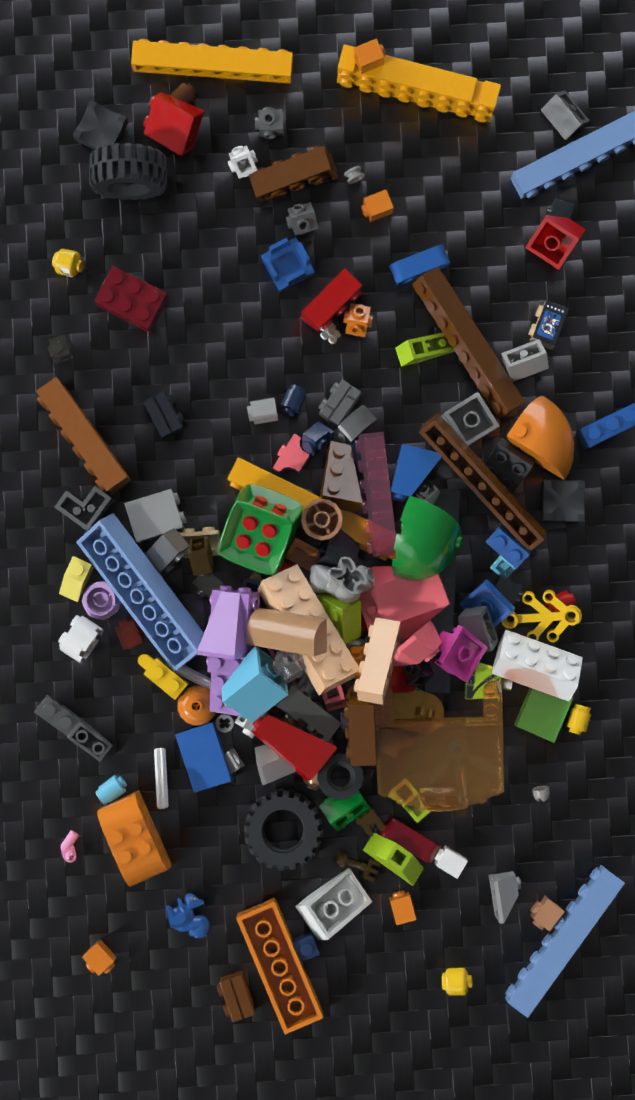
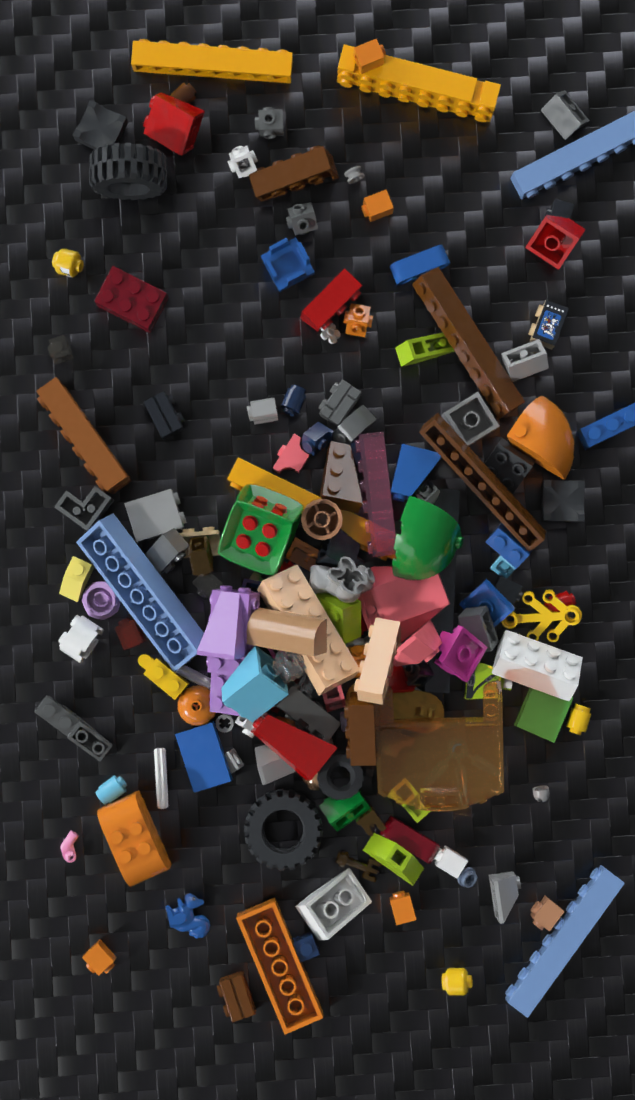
(467, 877): none -> sand blue plate

